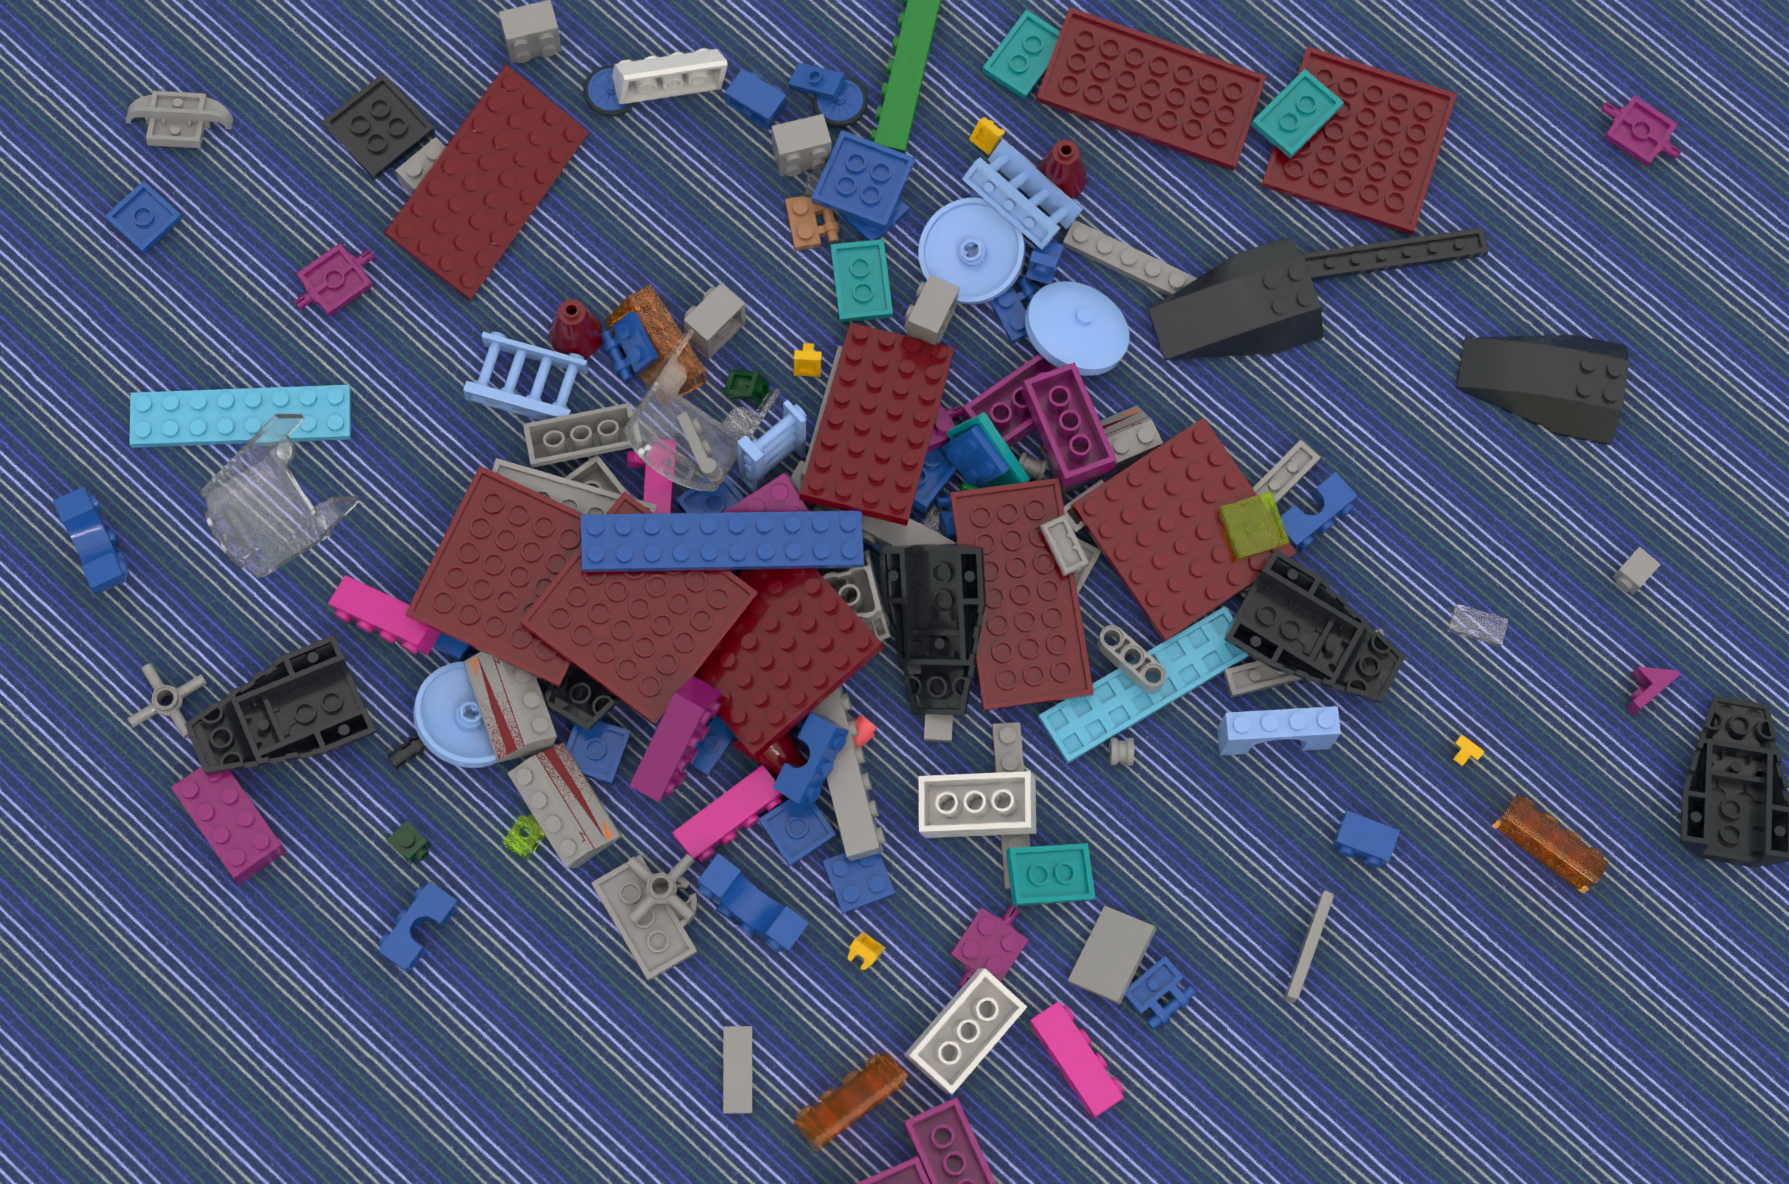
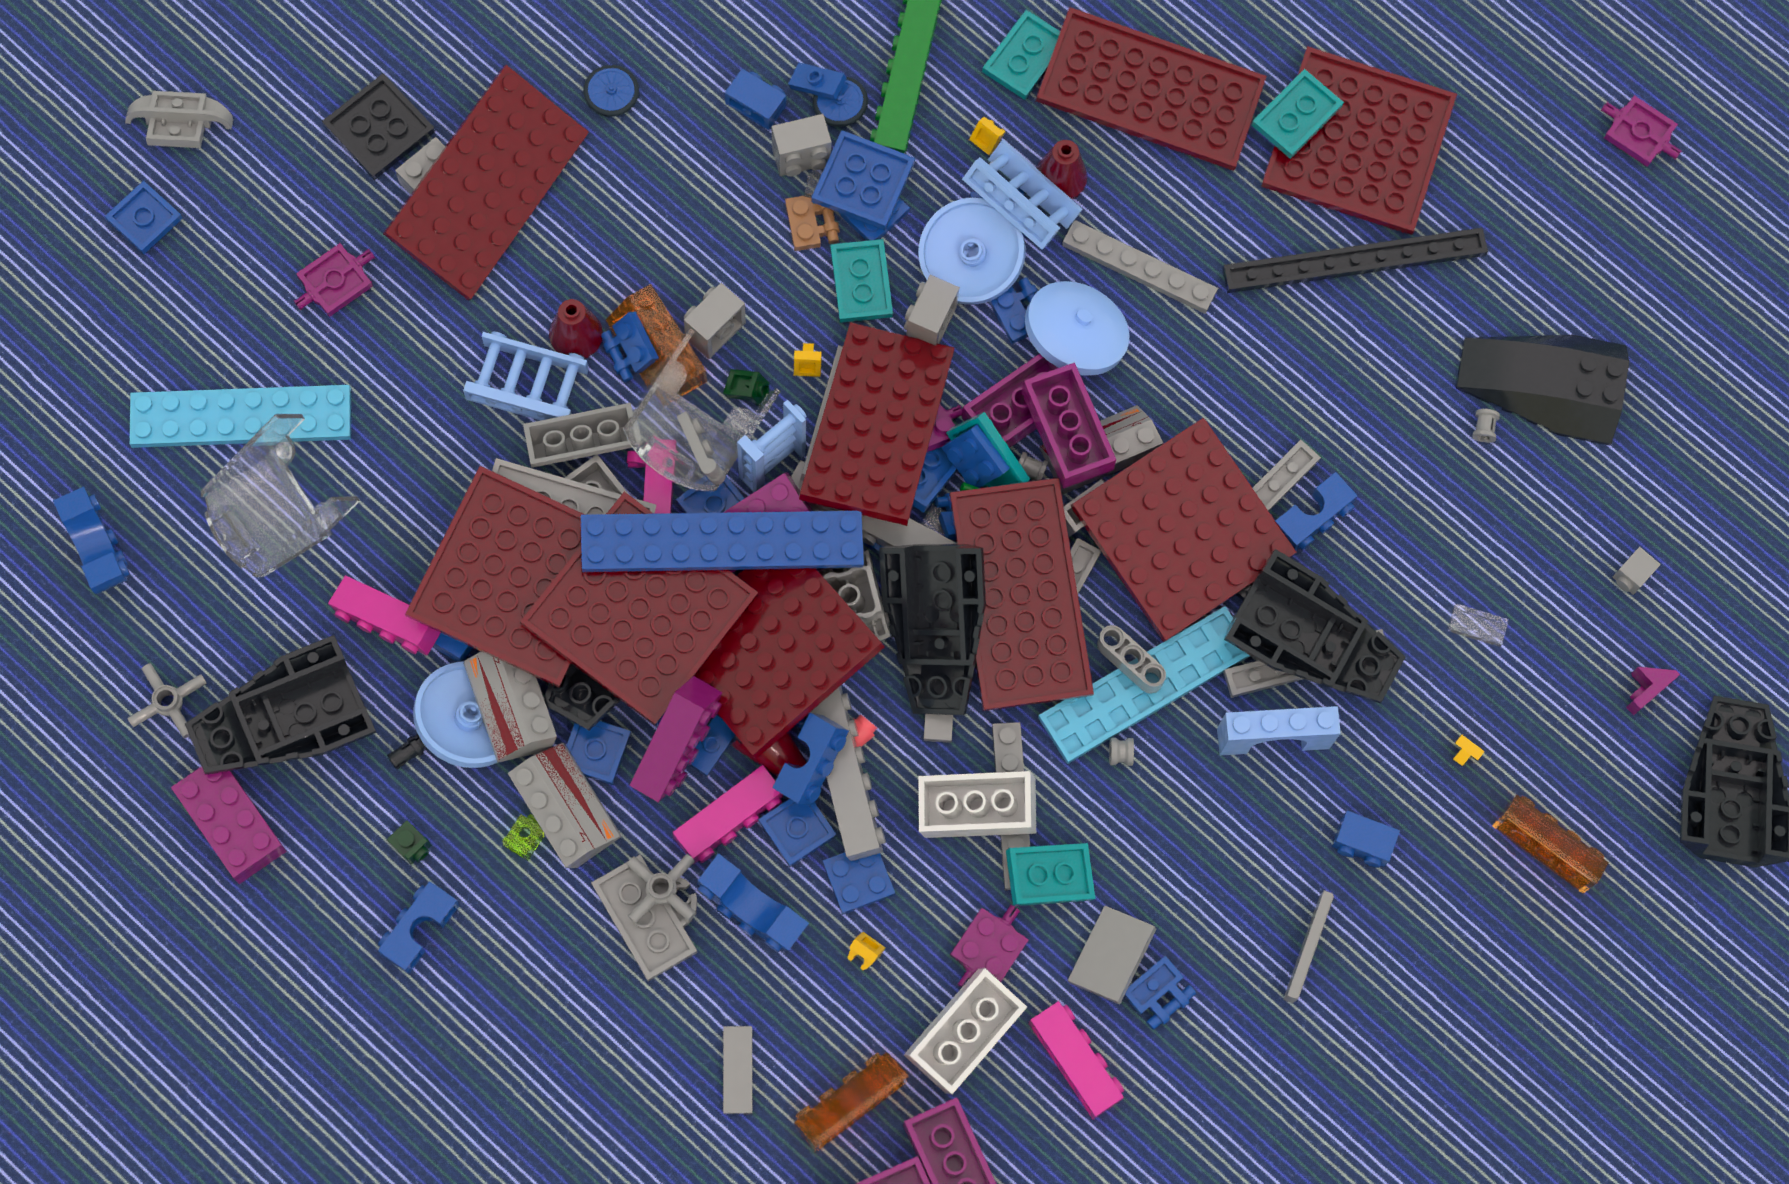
(530, 31): light grey brick -> none
(669, 75): white slope -> none
(1044, 263): blue brick -> none
(1064, 545): light grey plate -> none
(1242, 307): black wedge -> none
(1254, 525): clear neon green tile -> none
(1486, 425): none -> light grey bush

